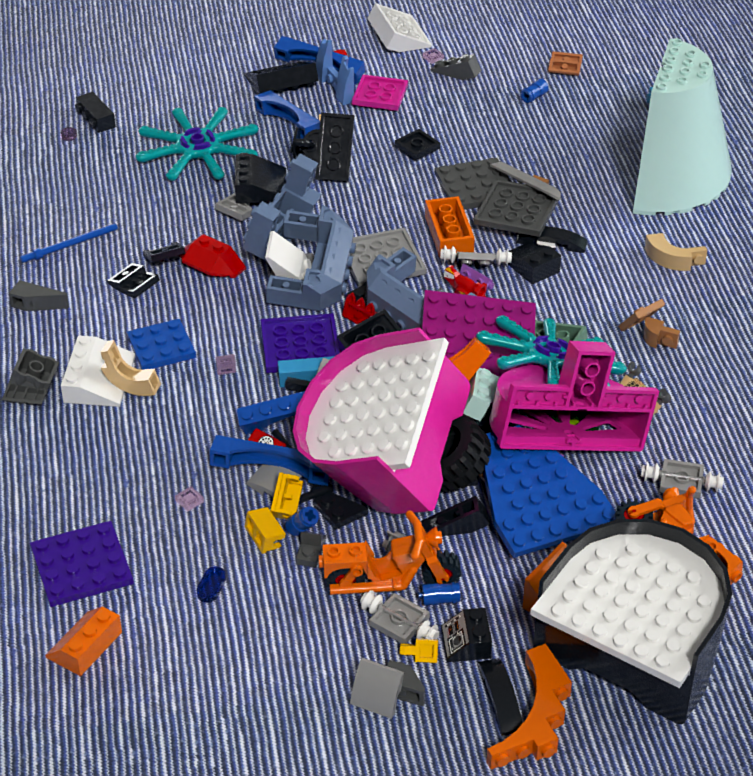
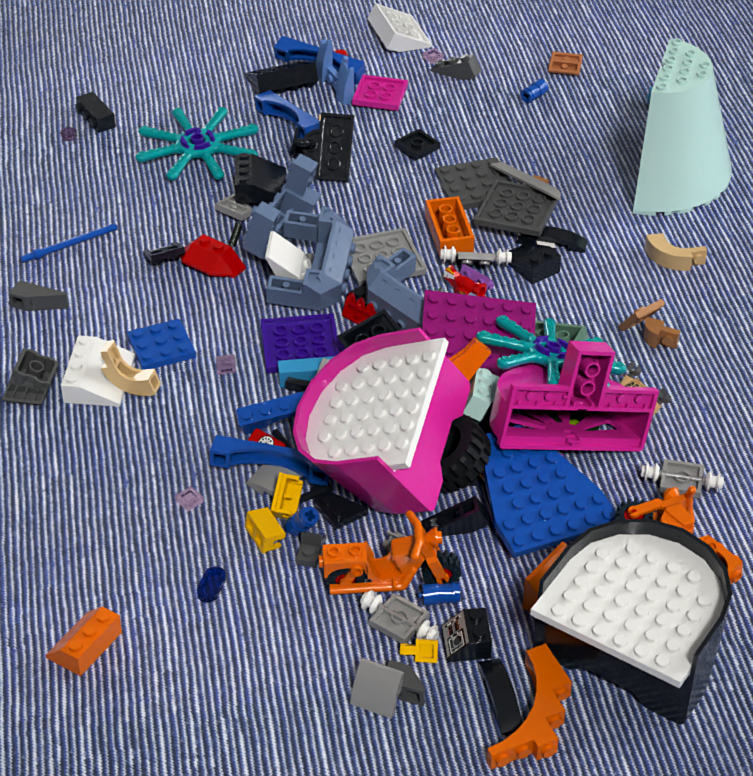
(81, 563): dark purple plate -> none
(133, 280): black slope -> none
(235, 234): none -> pearl dark grey piece

